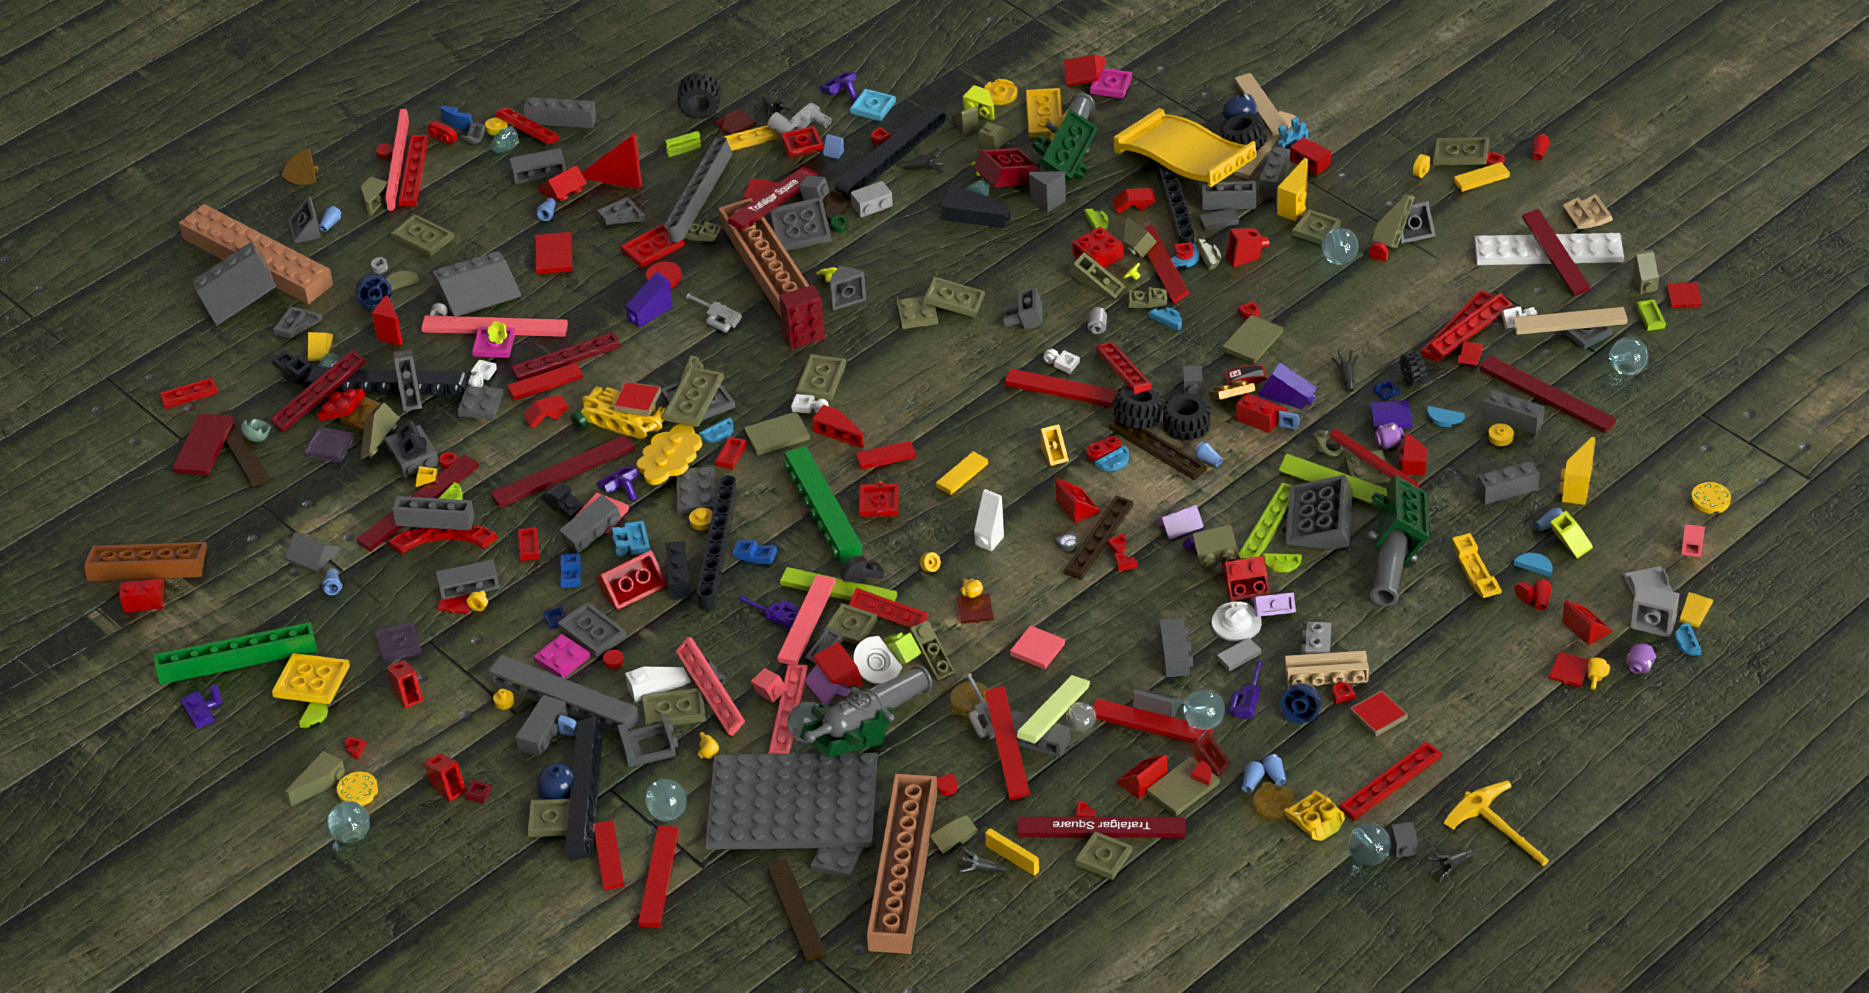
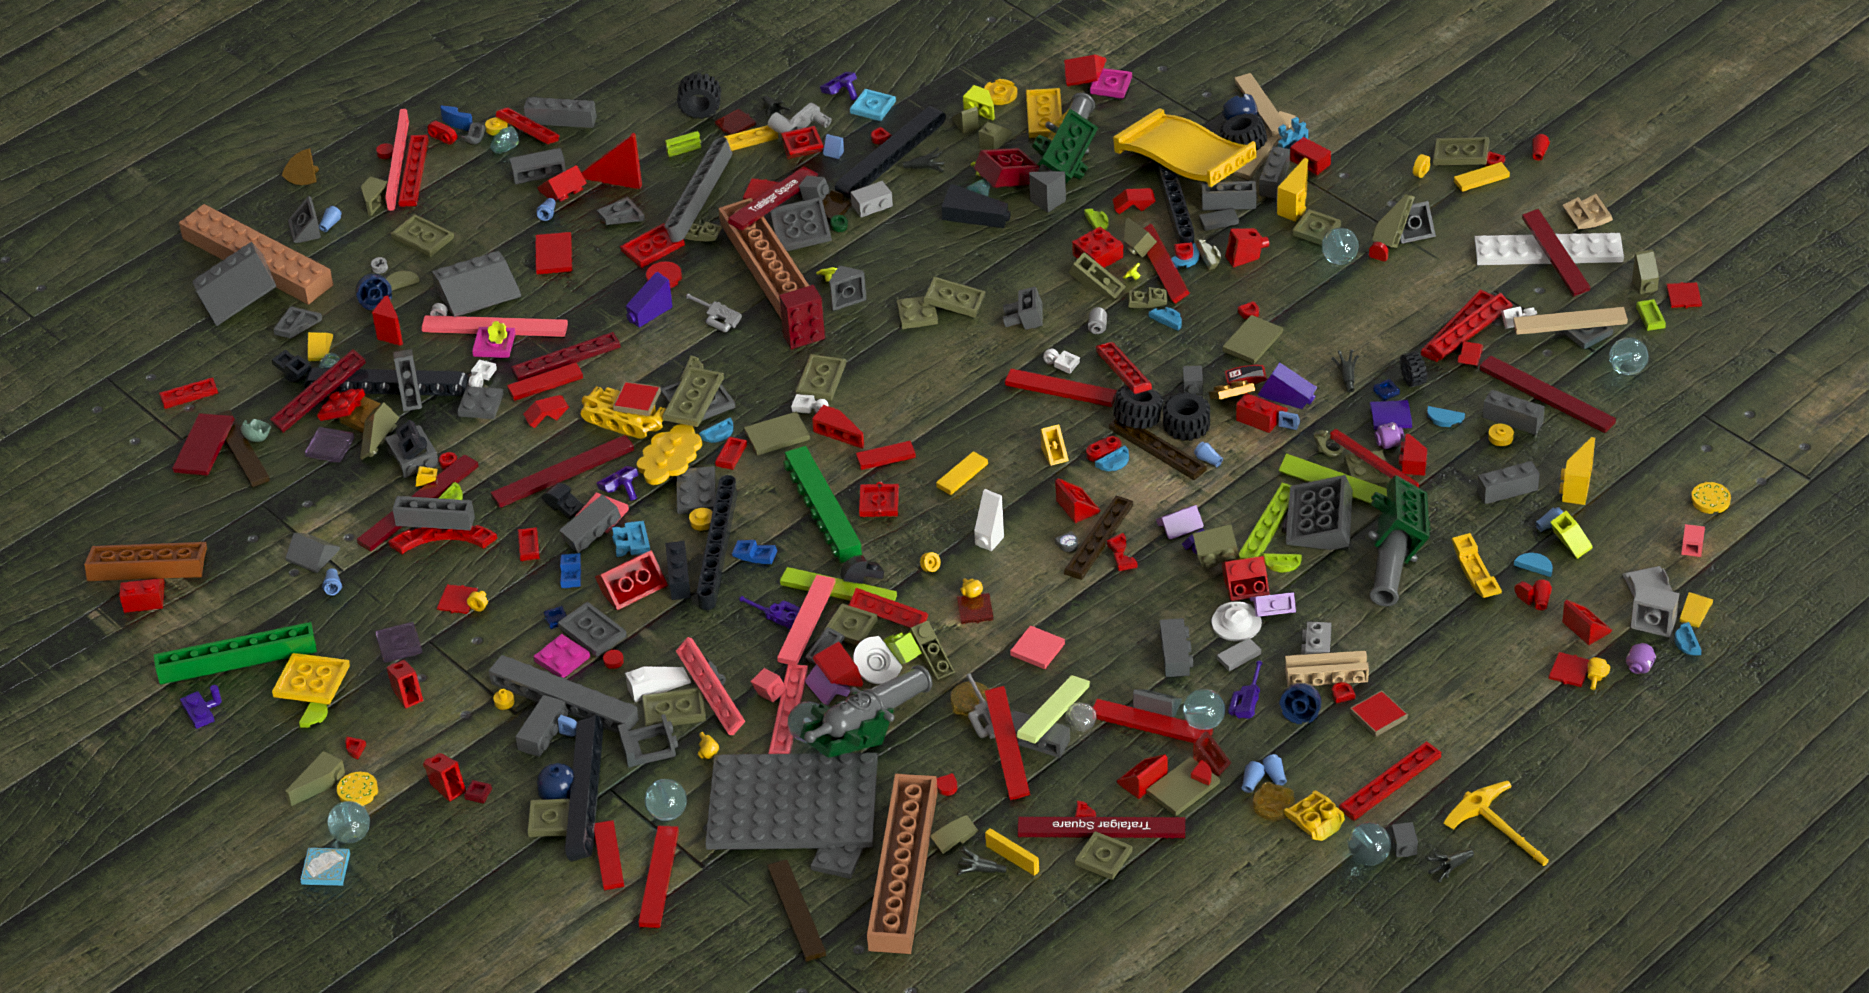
(325, 866): none -> tile
(467, 579): dark grey brick -> none
(579, 419): dark green tile -> none

